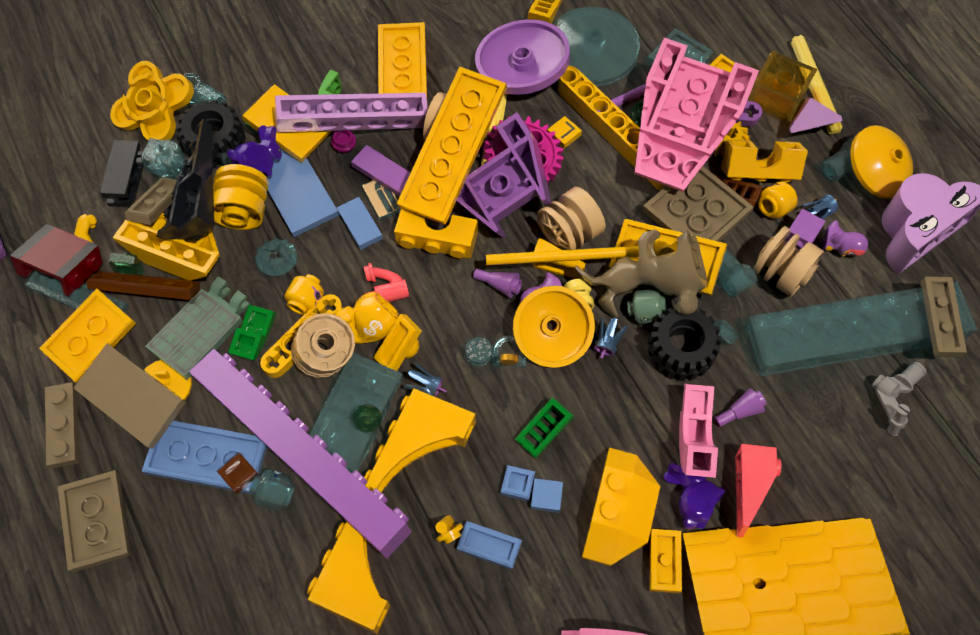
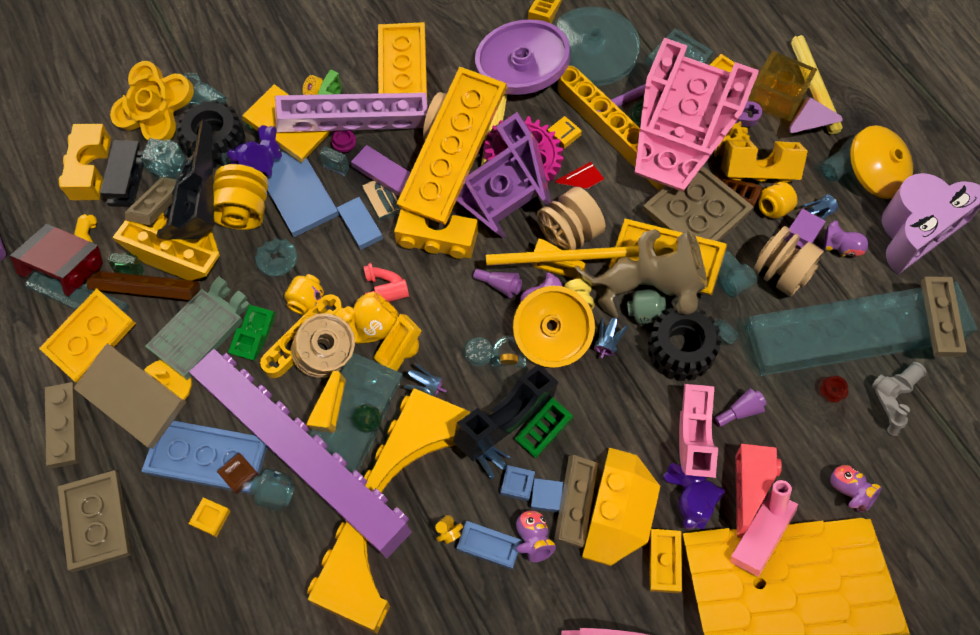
(85, 145): none -> yellow arch
(209, 517): none -> yellow tile
(312, 85): none -> yellow tile
(326, 411): none -> yellow slope
(334, 161): none -> clear light blue tile
(484, 429): none -> black arch
(495, 458): none -> flat silver piece
(534, 532): none -> medium lavender animal
(576, 501): none -> dark tan tile
(582, 177): none -> red sticker
(765, 529): none -> bright pink piece
(838, 383): none -> clear red plate
(854, 484): none -> medium lavender animal

